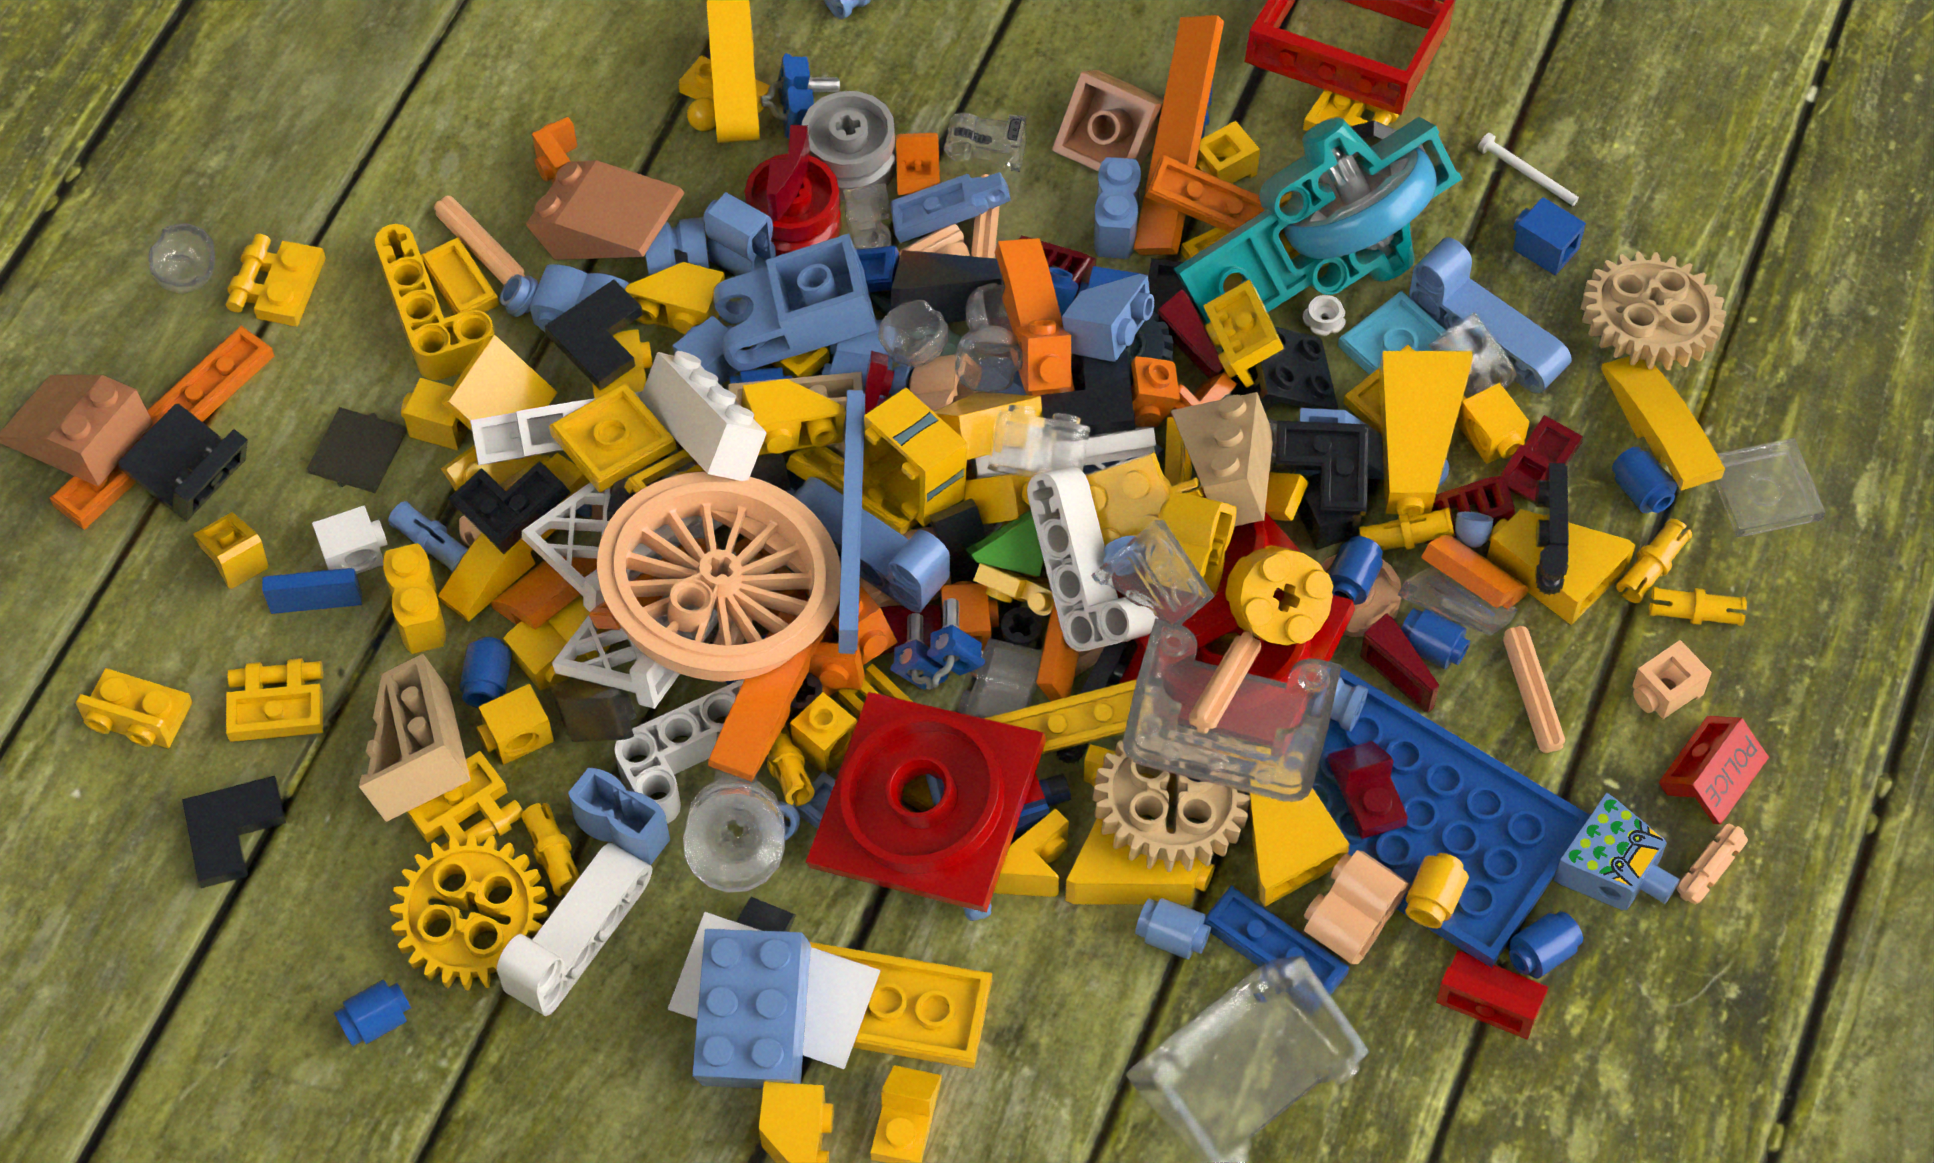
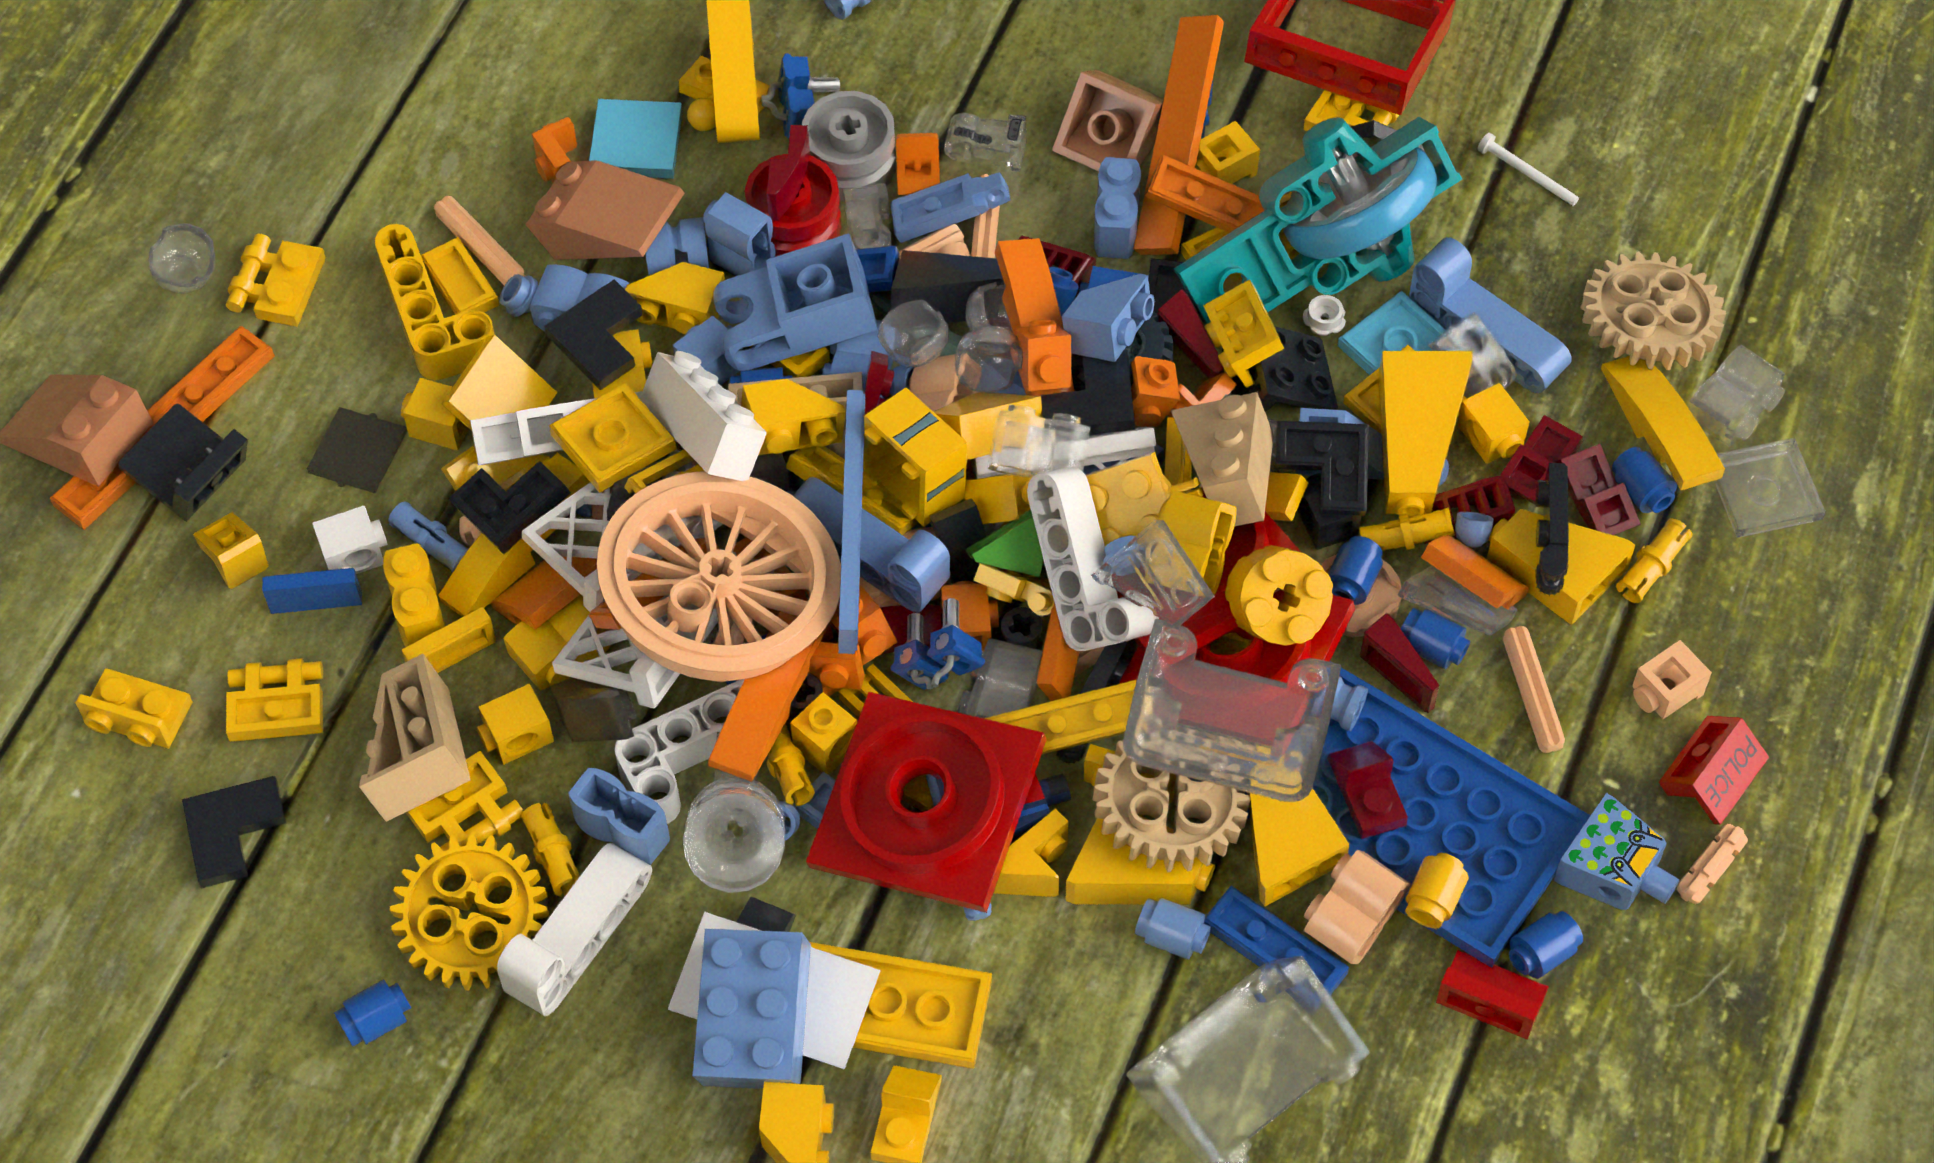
(454, 641): none -> yellow tile
(485, 671): blue brick -> none
(637, 136): none -> medium azure tile
(1225, 682): light nougat axle -> none
(1548, 235): blue brick -> none
(1596, 493): none -> dark red slope
(1698, 606): yellow pin -> none
(1736, 395): none -> clear brick

